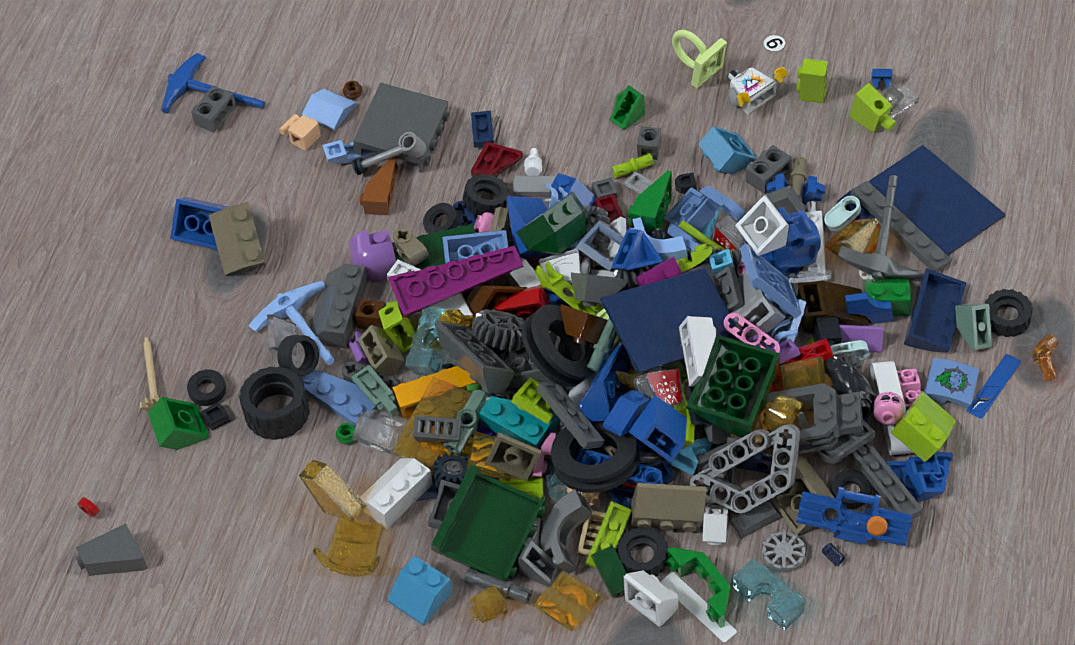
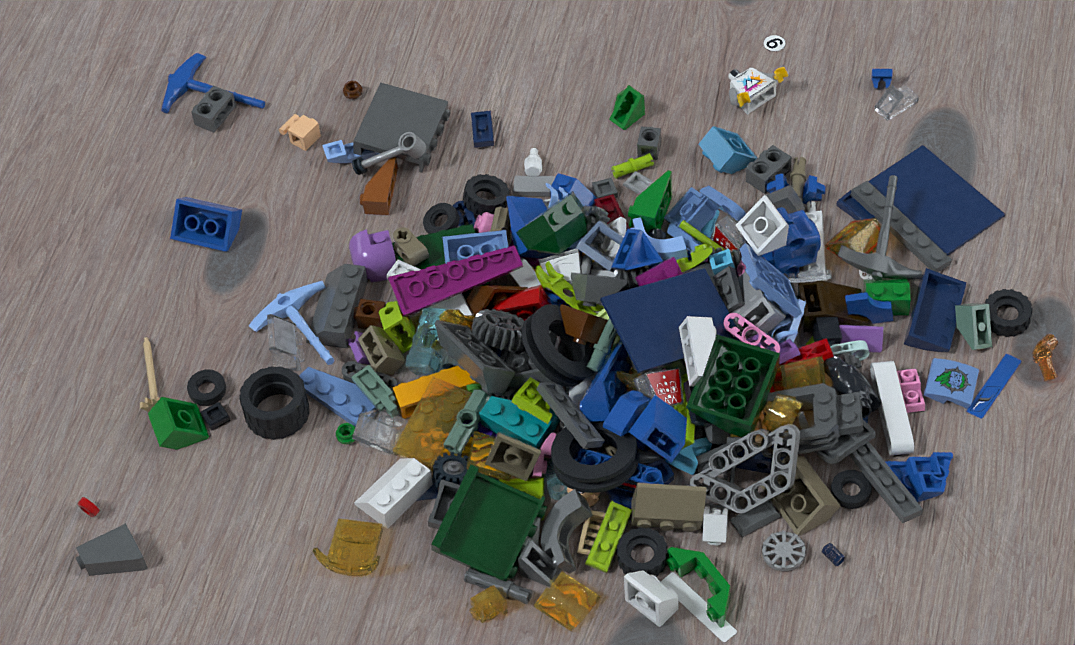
(236, 238): dark tan slope -> none
(311, 352): black tyre -> none
(328, 108): light blue slope -> none
(331, 491): clear yellow slope -> none
(420, 590): dark azure slope -> none
(422, 435): dark grey slope -> none
(495, 159): dark red wing -> none
(610, 570): dark green tile -> none
(685, 182): black tile -> none
(708, 60): yellowish green tile -> none
(757, 580): clear light blue arch -> none
(812, 80): lime brick -> none
(839, 217): light aqua piece -> none
(851, 525): blue piece -> none
(871, 109): lime torso -> none
(888, 408): bright pink head -> none
(924, 427): lime slope -> none

